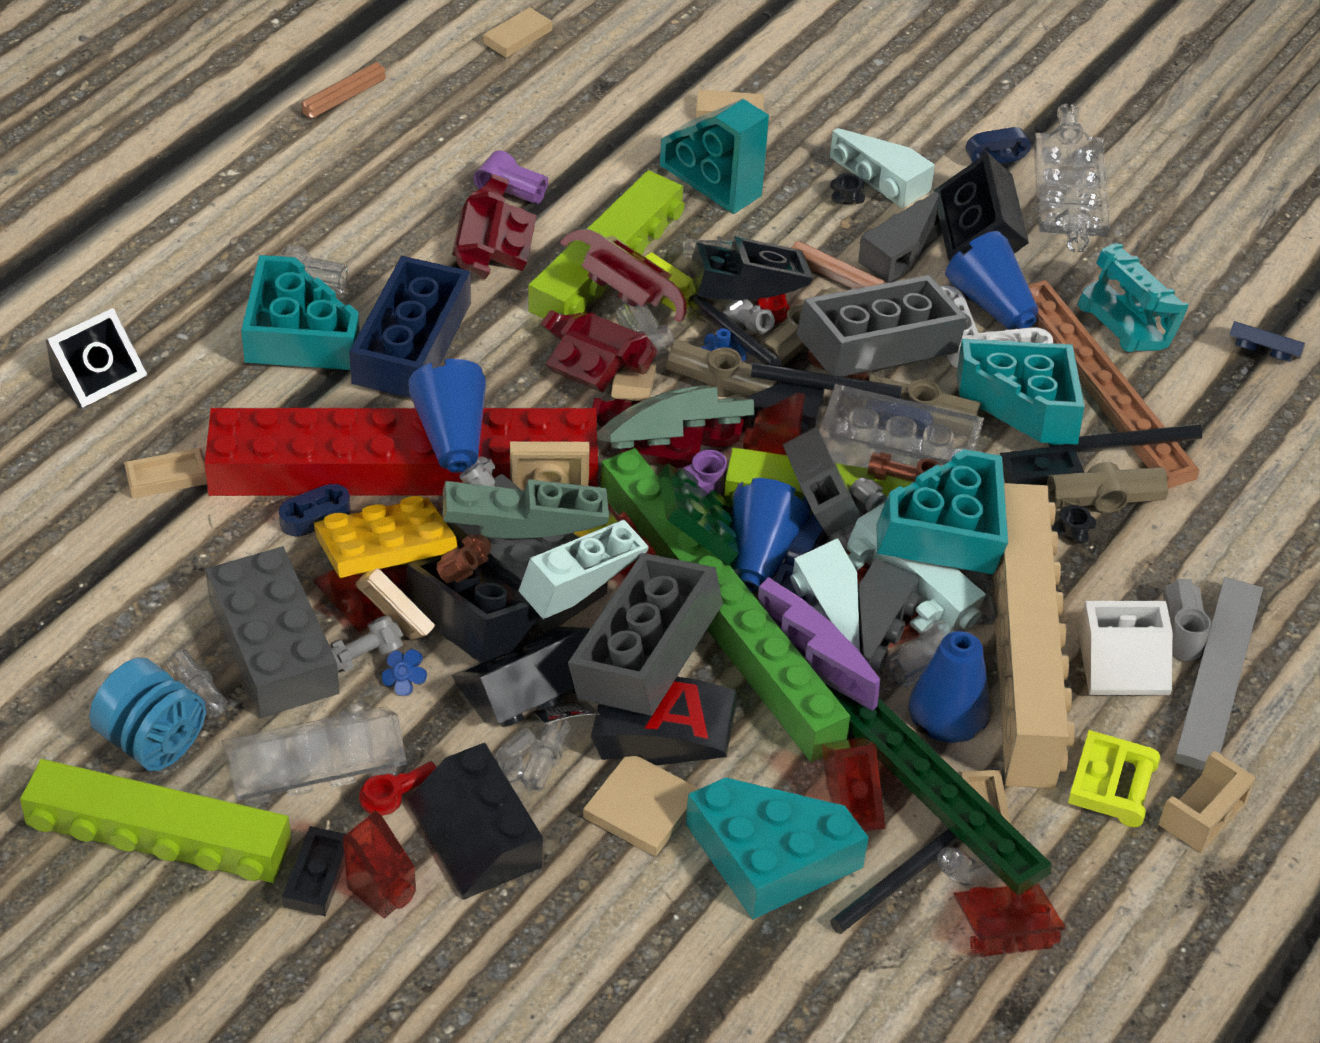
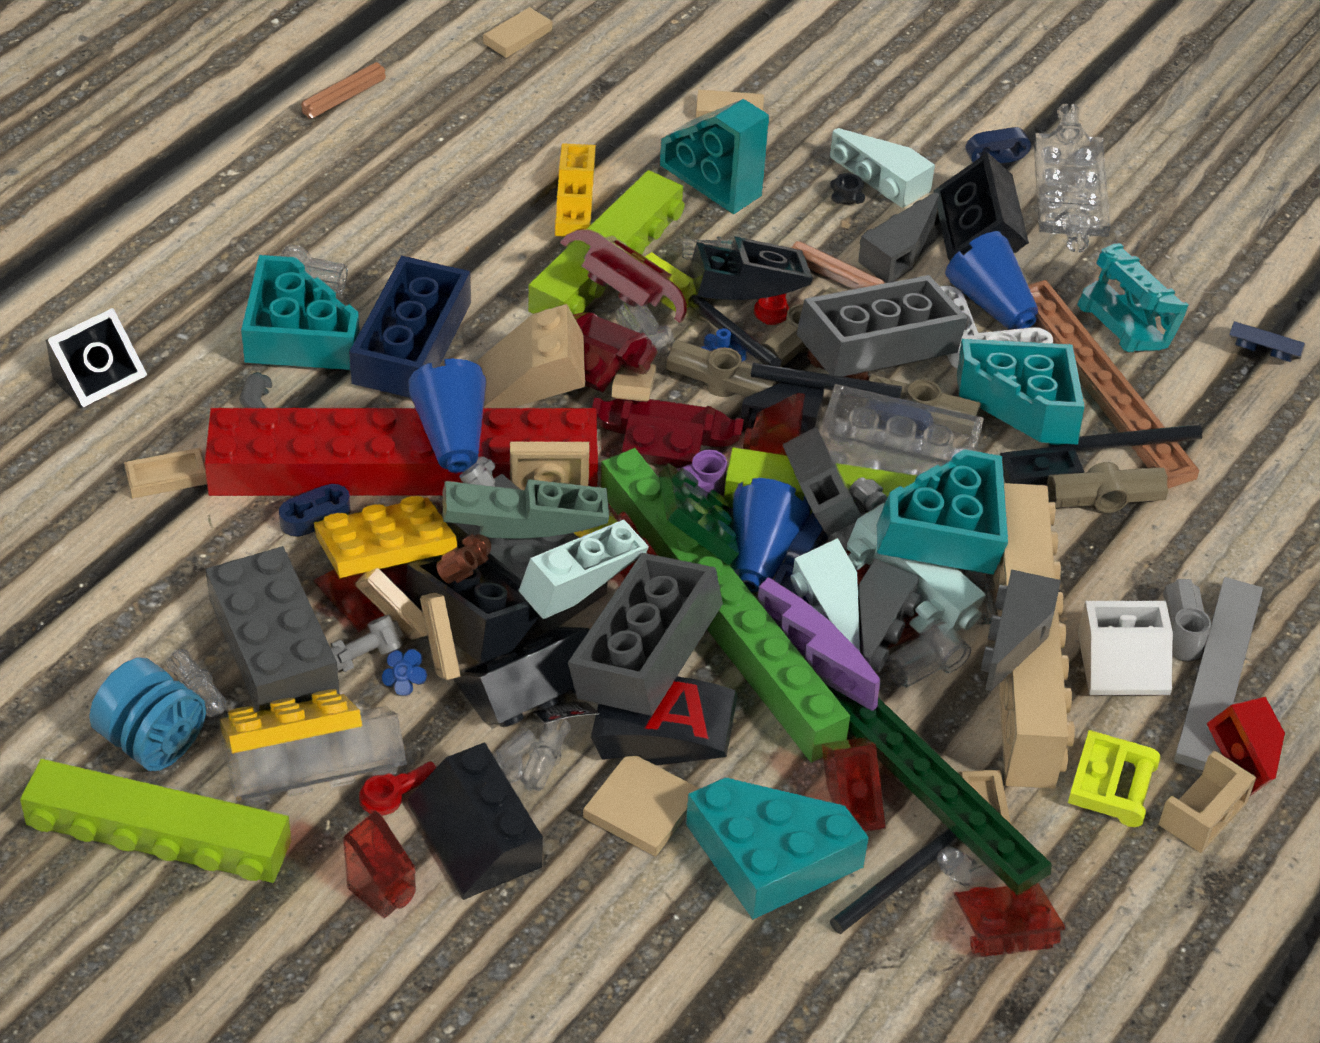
(253, 389): none -> dark grey arm
(289, 721): none -> yellow plate
(315, 872): black plate -> none
(440, 636): none -> tan tile
(492, 231): dark red plate -> none
(522, 182): medium lavender piece -> none
(535, 360): none -> tan slope
(575, 188): none -> yellow slope
(669, 412): sand green slope -> none
(749, 316): light grey bar -> none
(882, 466): copper bar -> none
(953, 690): blue cone -> none
(1024, 623): none -> dark grey slope
(1074, 523): black plate -> none
(1250, 738): none -> red slope

